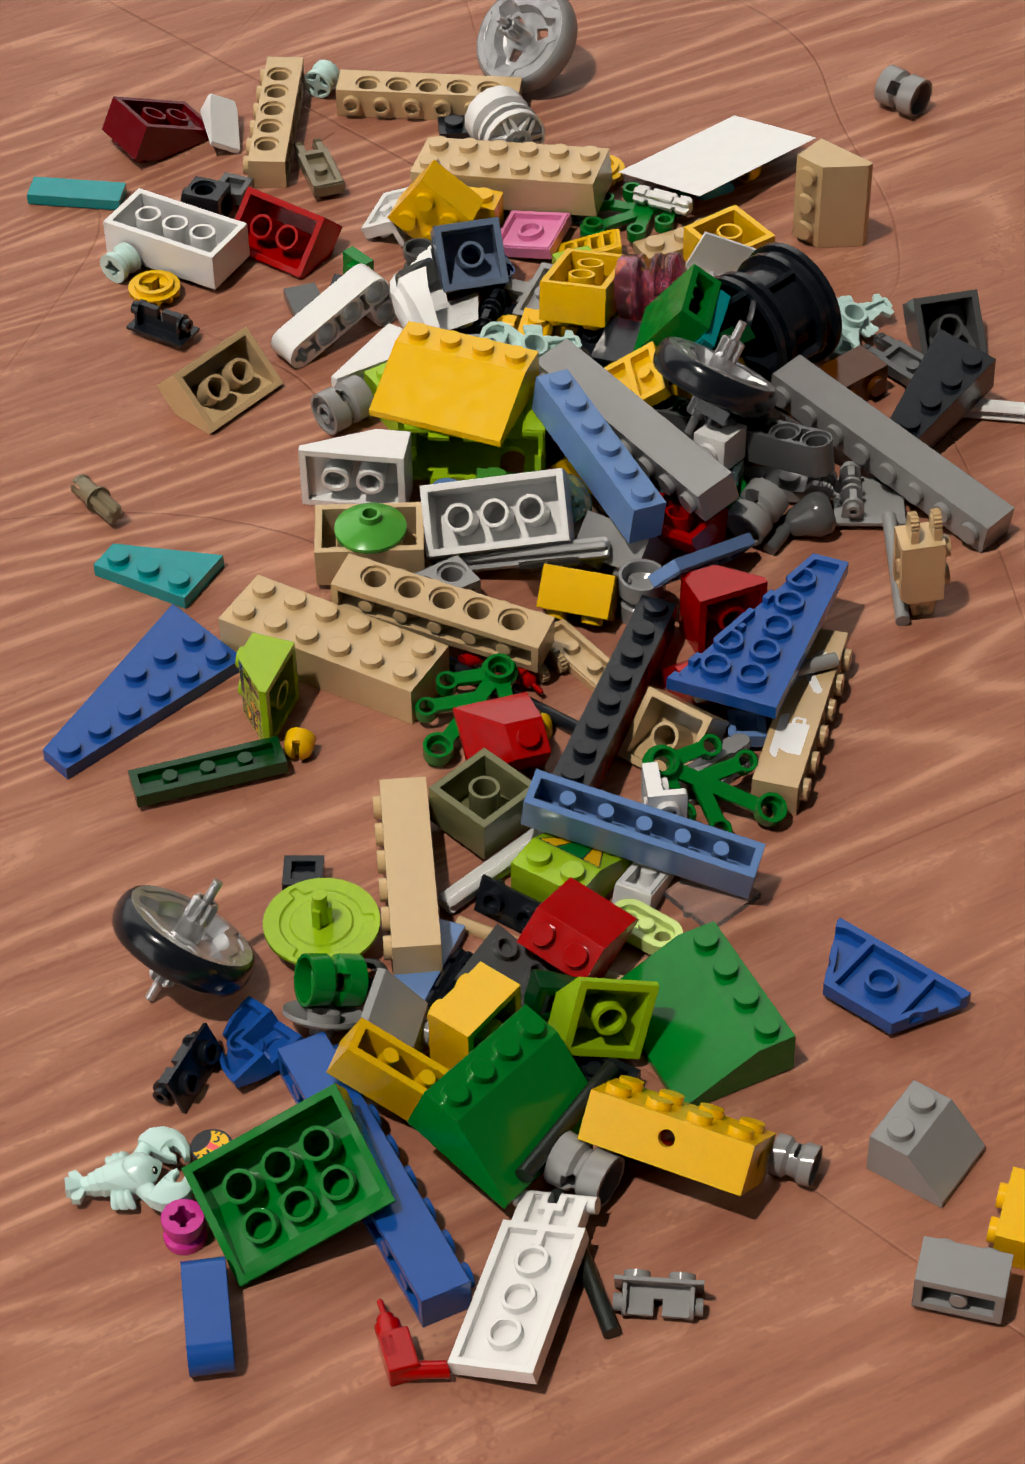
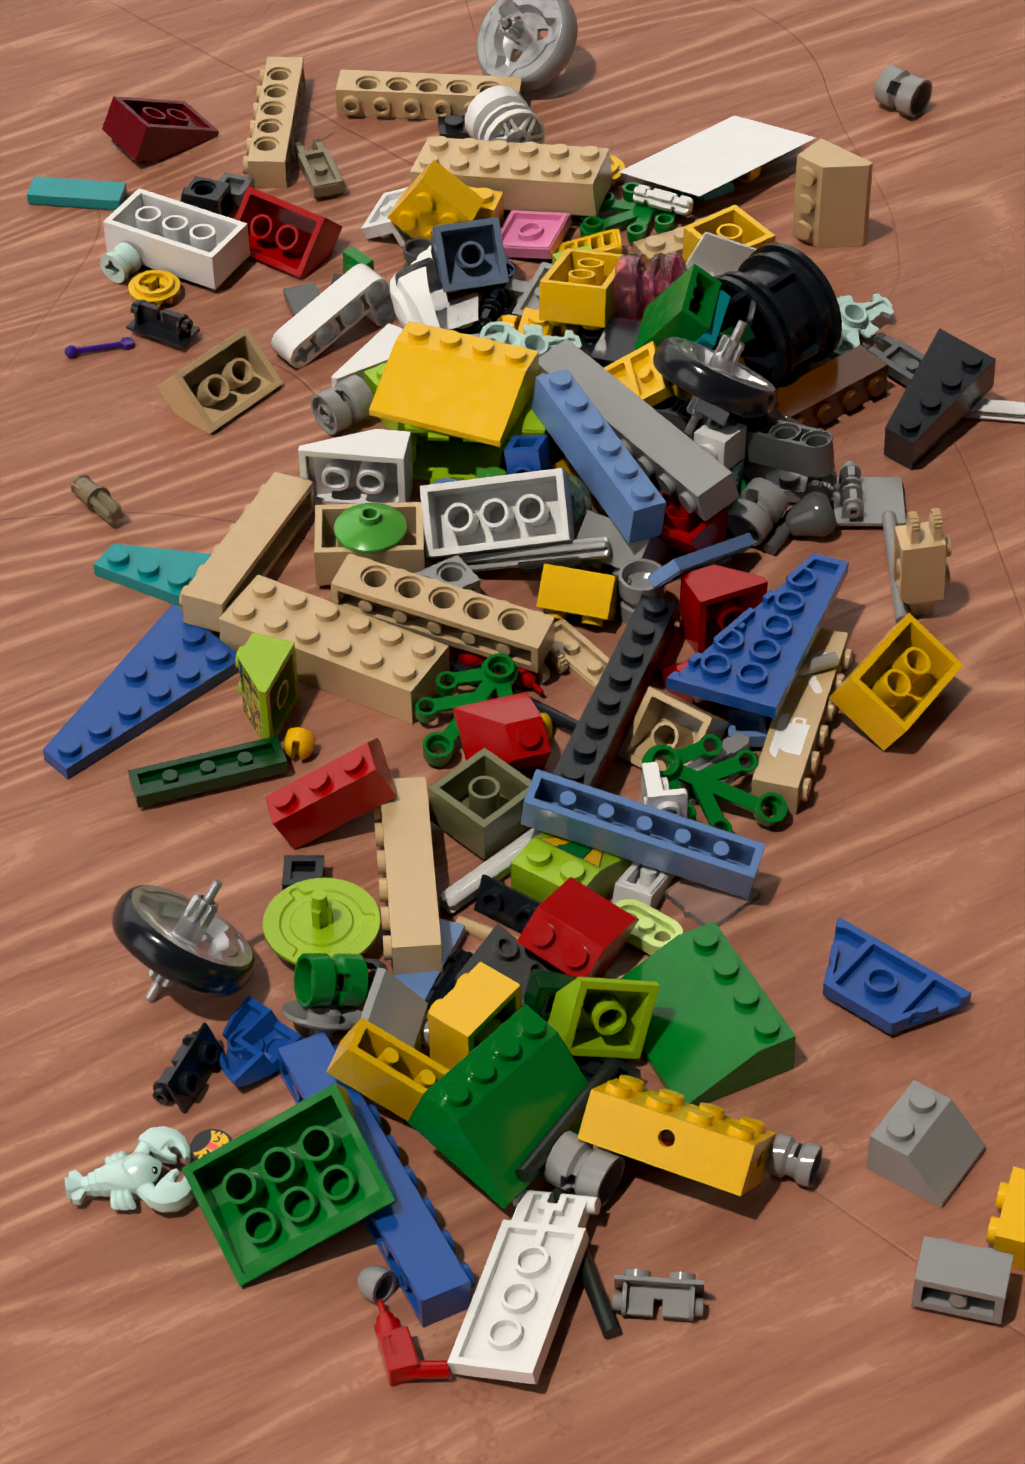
(126, 343): none -> dark purple hinge
(193, 1231): dark pink wheel -> none
(207, 1316): blue beam -> none
(221, 123): white slope -> none
(248, 548): none -> tan brick
(321, 78): light aqua wheel -> none
(332, 795): none -> red slope
(376, 1283): none -> light grey hinge
(527, 454): none -> blue brick
(892, 453): light grey brick -> none
(896, 681): none -> yellow brick
(953, 312): dark grey slope -> none

